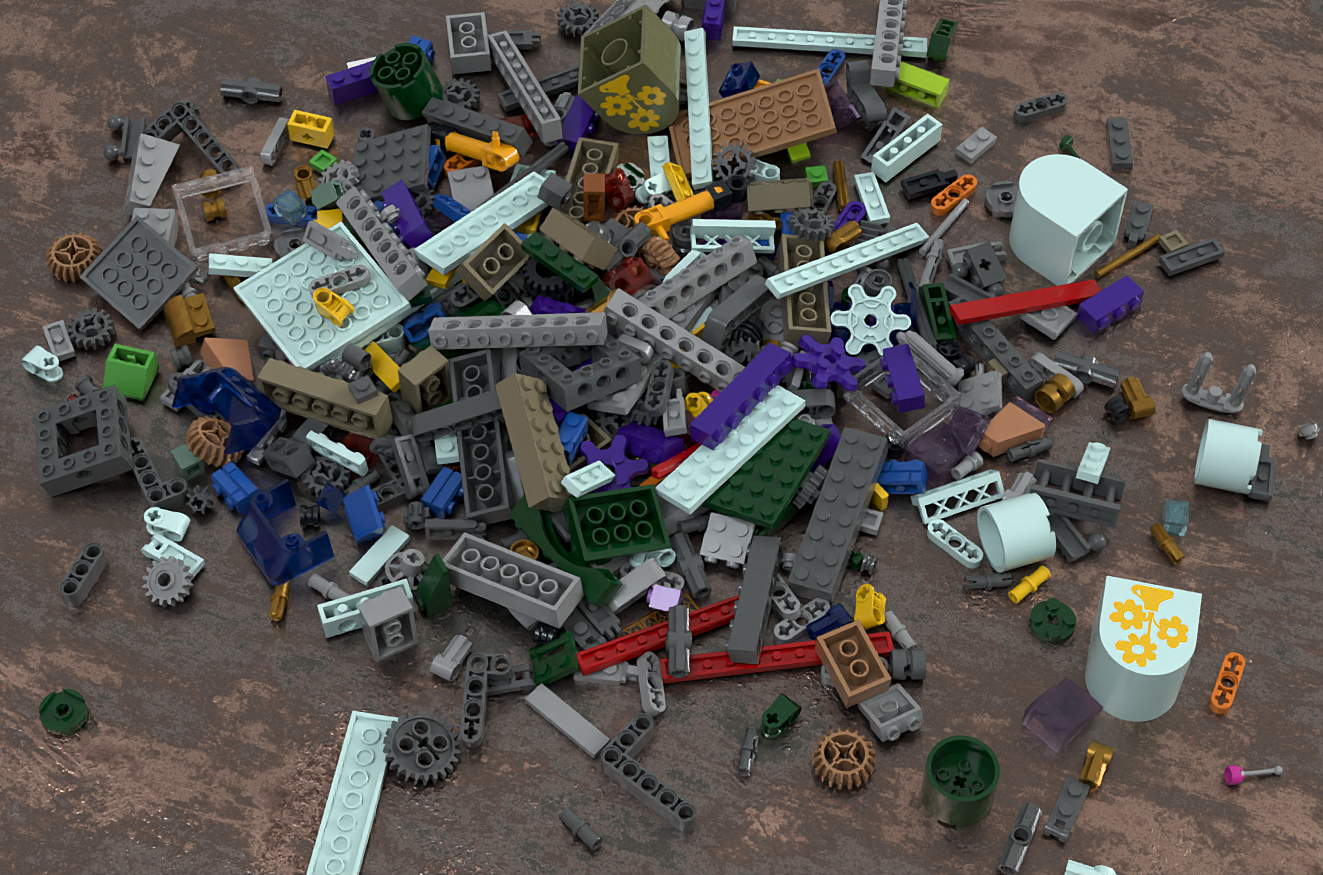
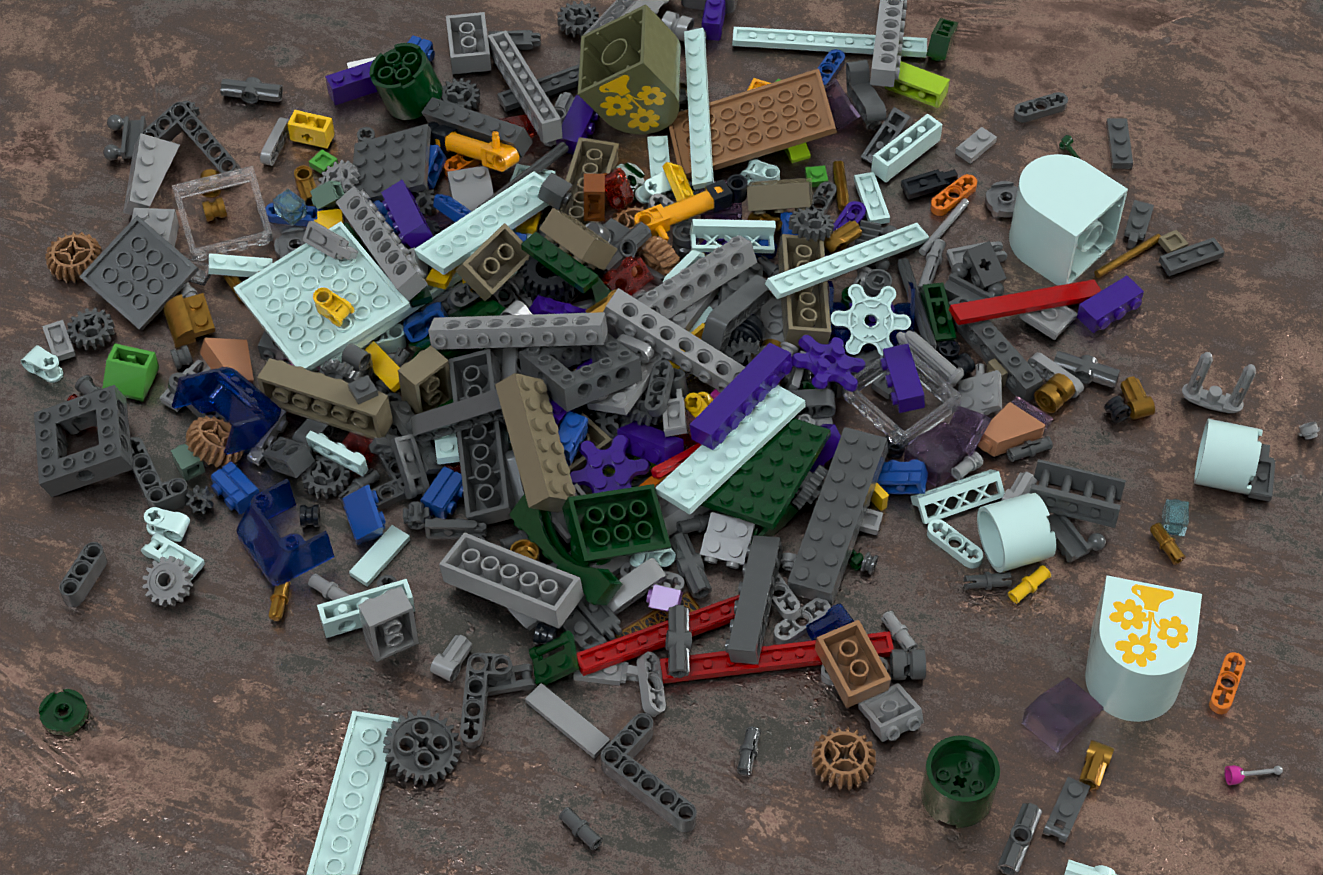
(330, 498): clear blue plate -> none
(343, 274): light grey beam -> none
(390, 214): light grey plate -> none
(410, 566): light grey wheel -> none
(434, 588): dark green slope -> none
(587, 479): light aqua plate -> none
(735, 154): dark grey gear -> none
(739, 79): clear blue brick -> none
(779, 716): dark green piece -> none
(869, 607): yellow piece -> none
(1052, 610): dark green plate -> none
(1093, 462): light aqua plate -> none

